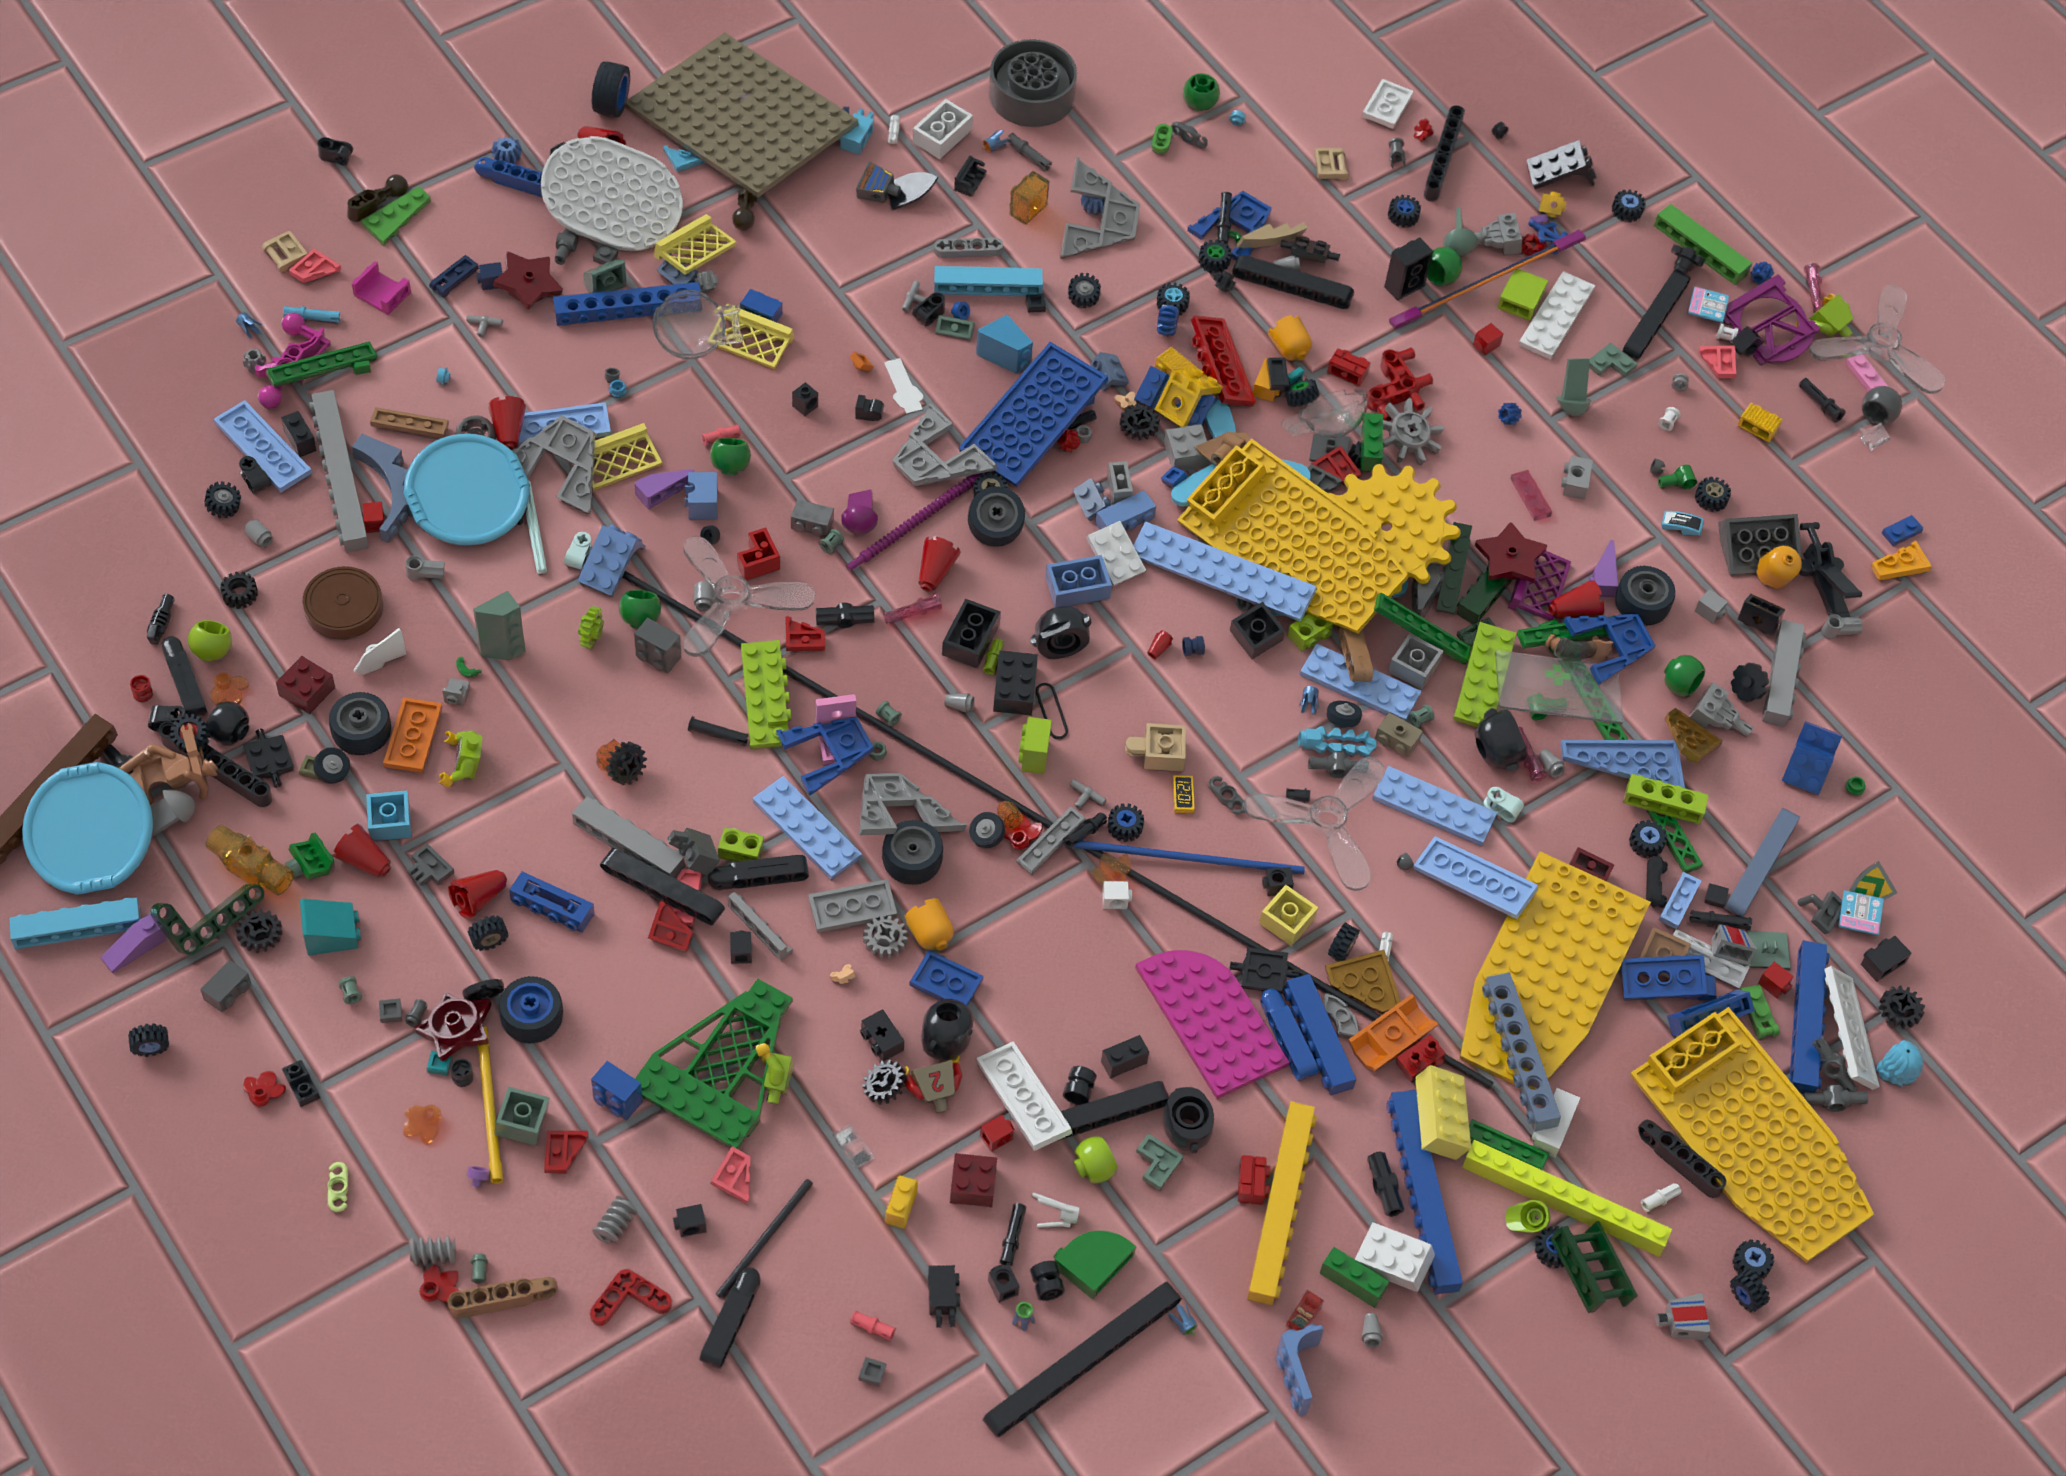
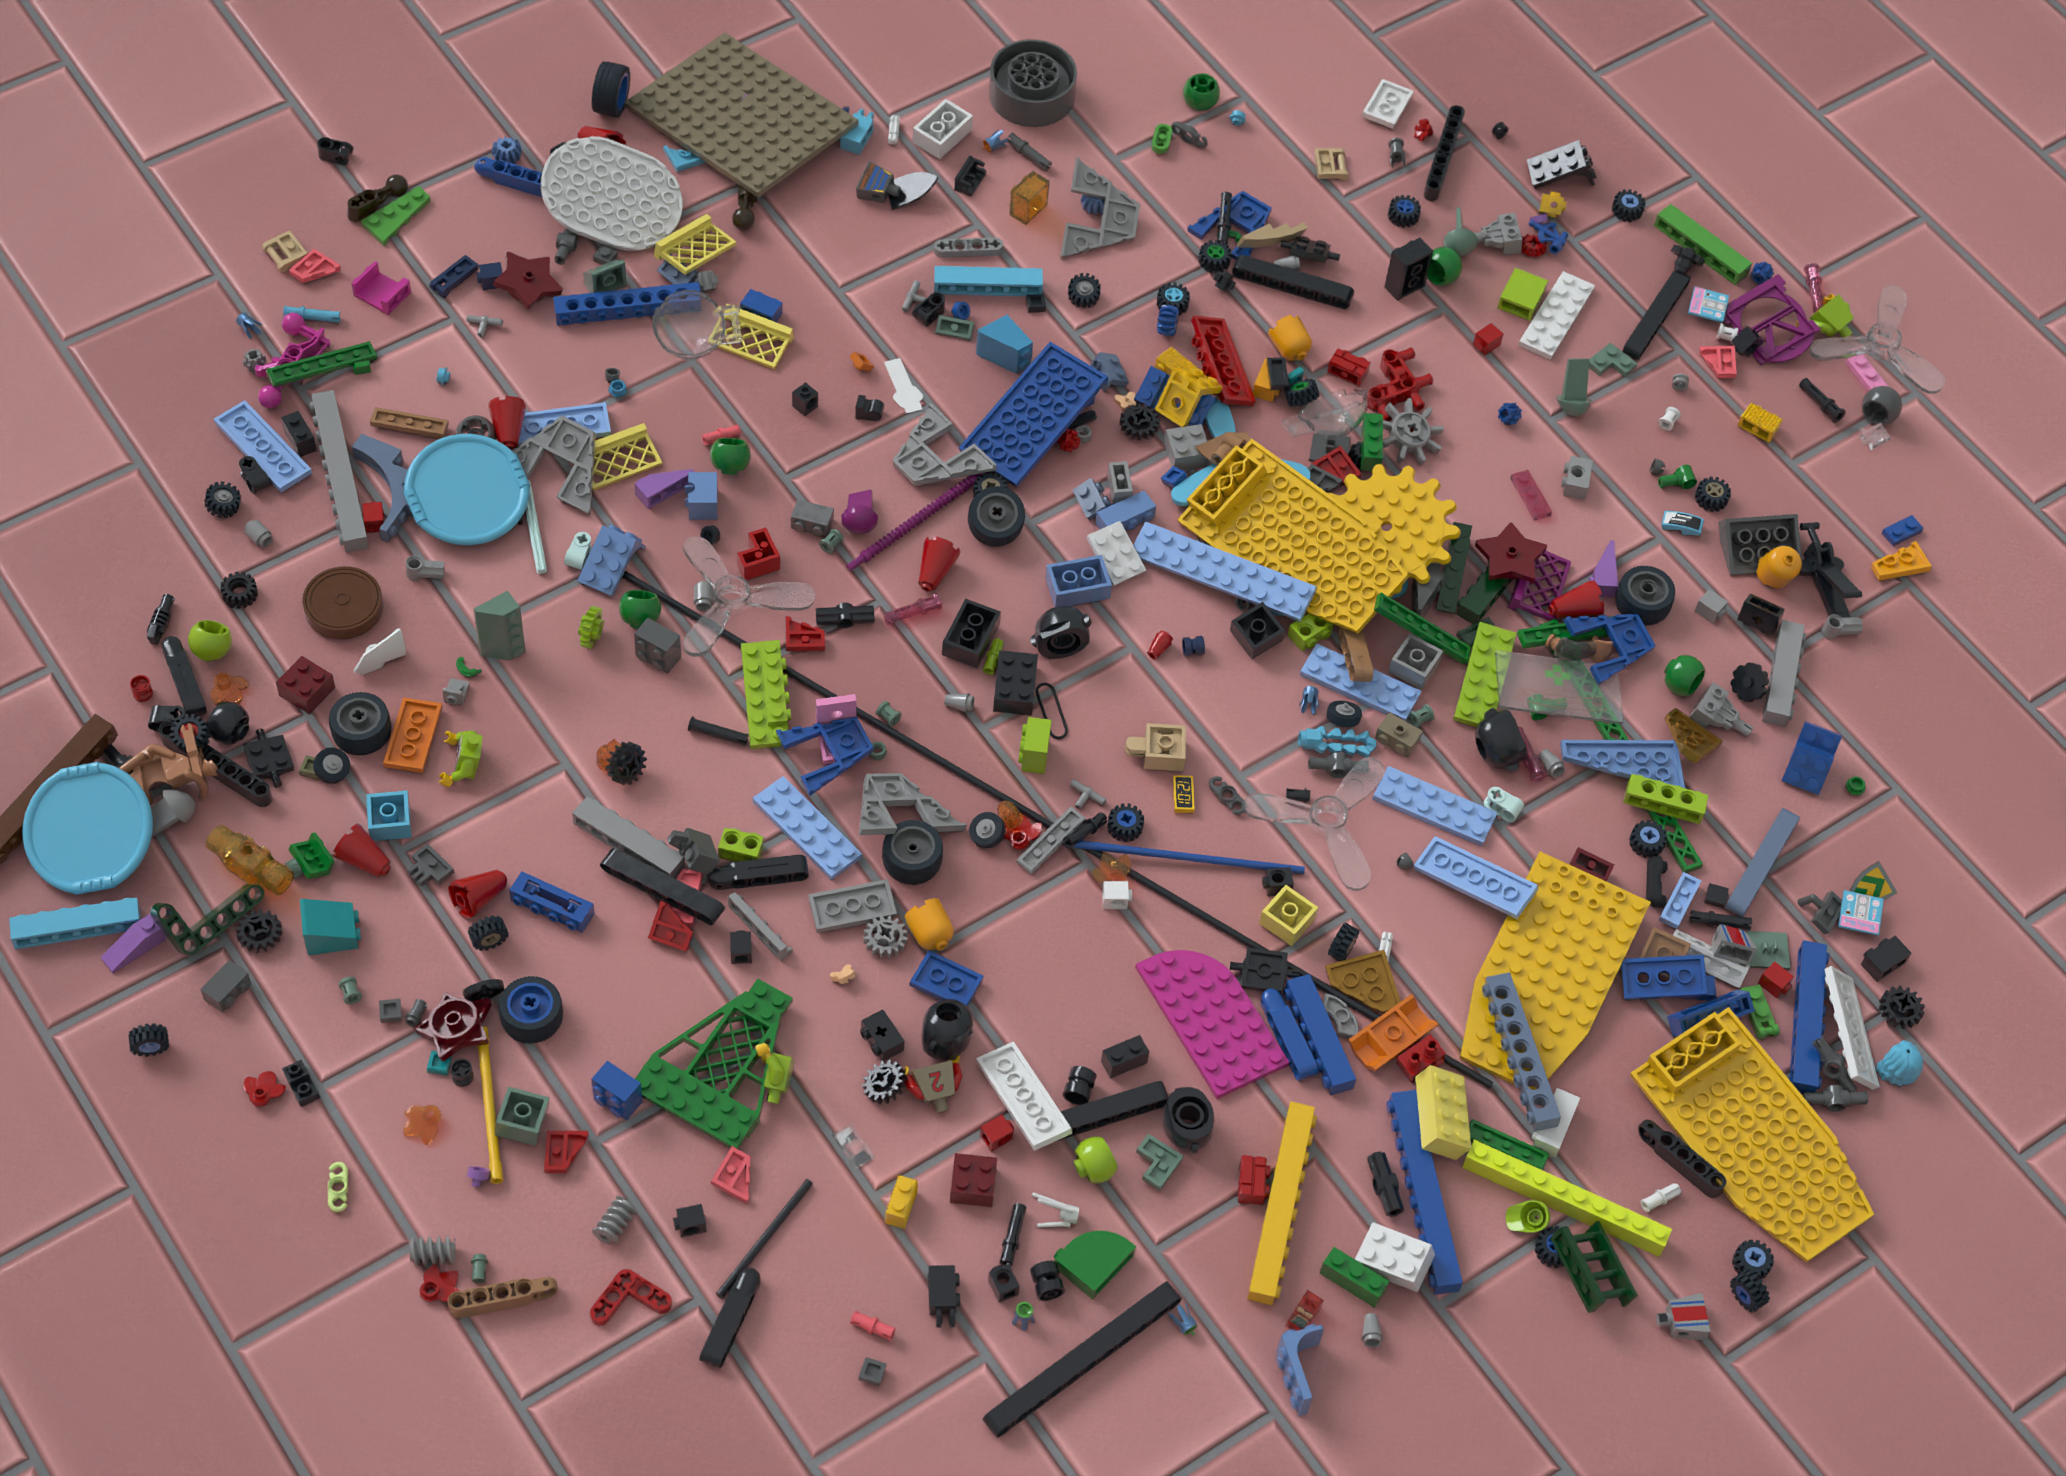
(1416, 313): piece -> none

